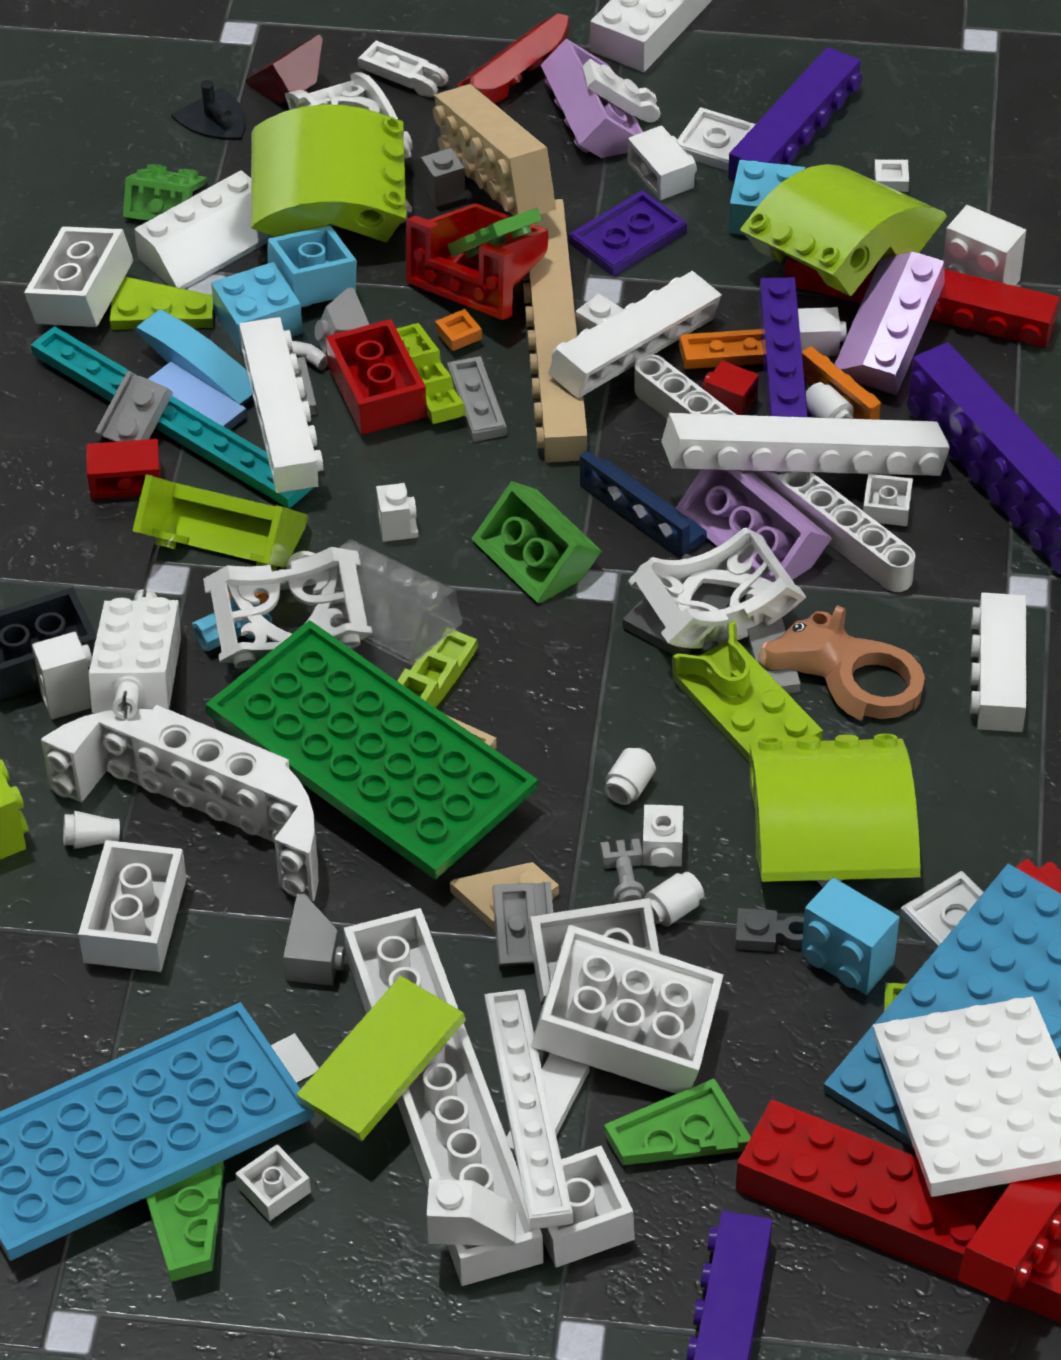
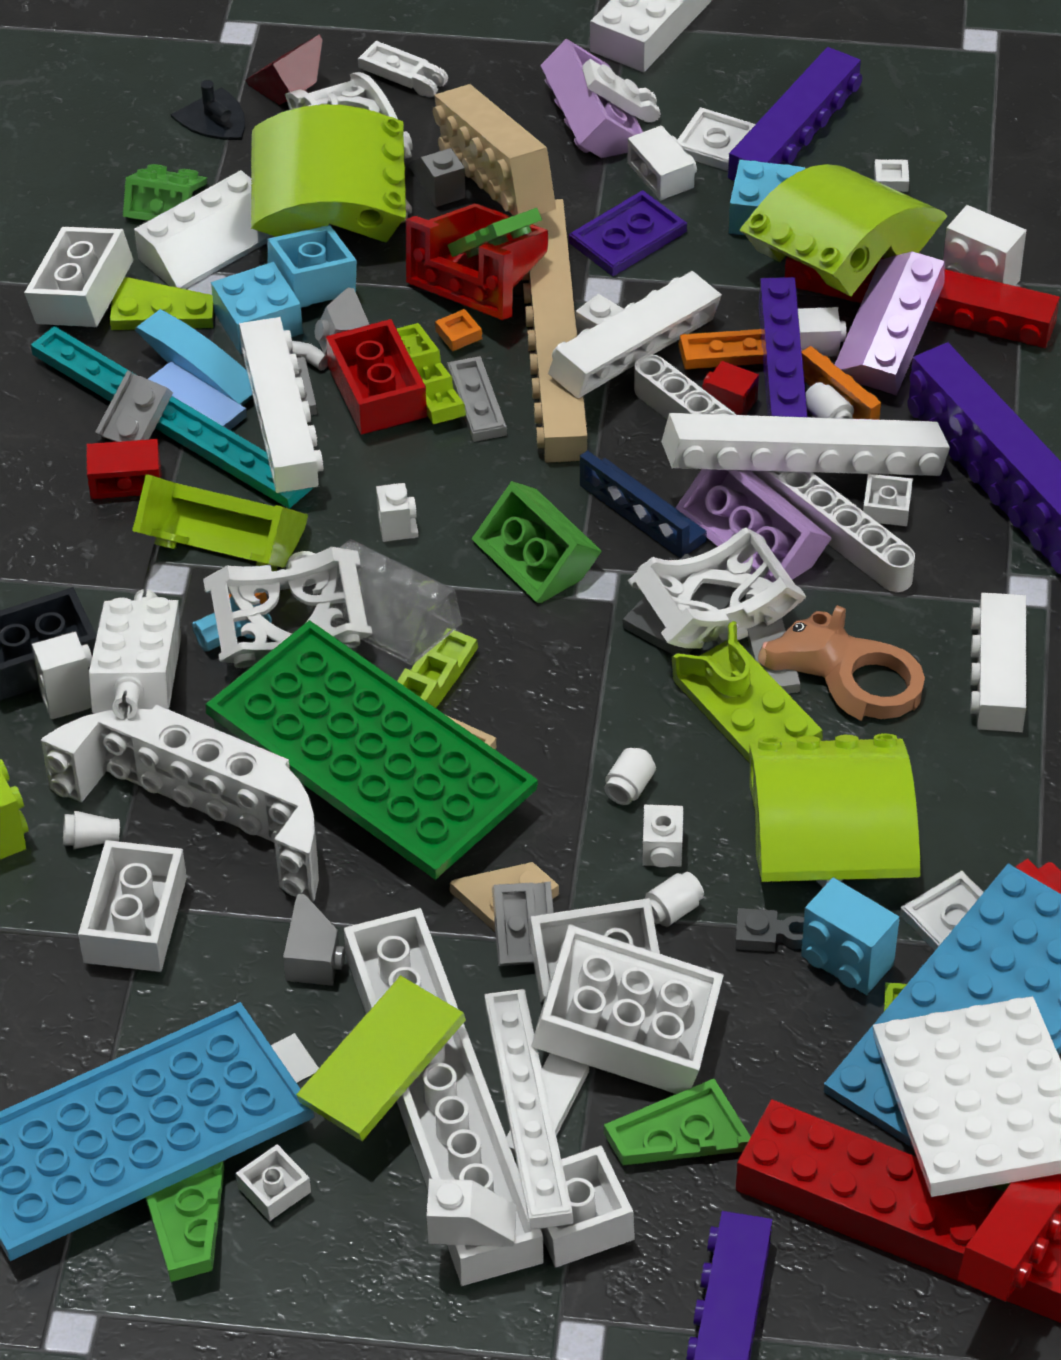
(525, 53): brick -> none
(624, 860): light grey hinge -> none

